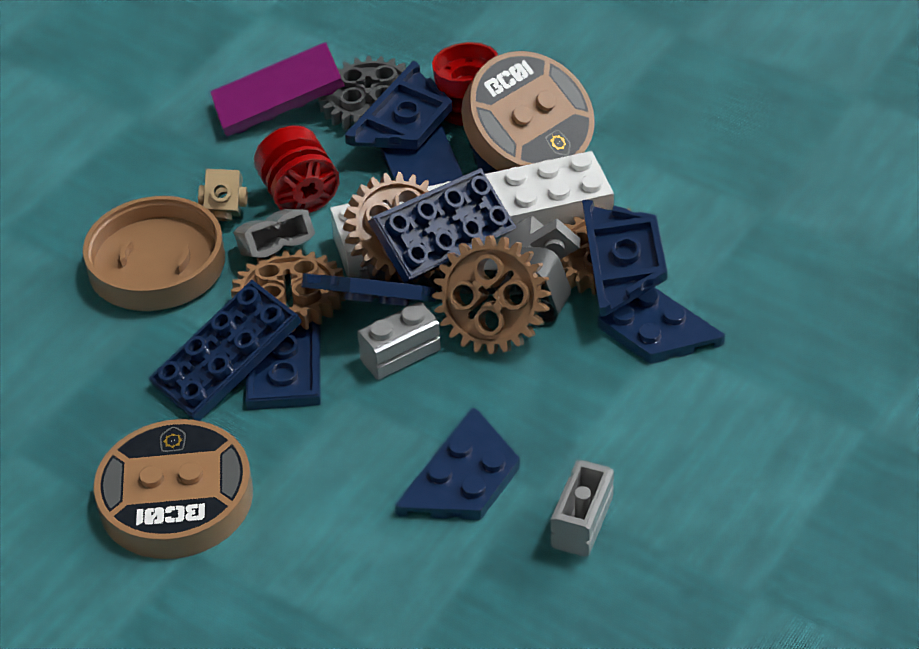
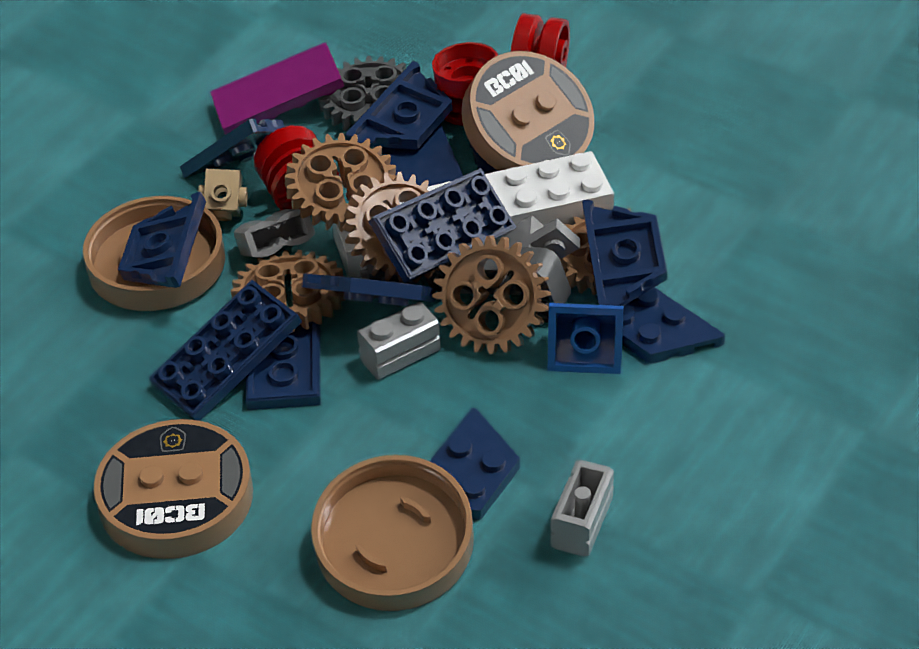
(162, 245): none -> dark blue wing
(236, 145): none -> dark blue wing
(313, 178): none -> medium nougat gear
(393, 532): none -> medium nougat piece
(545, 39): none -> red wheel
(585, 338): none -> blue slope

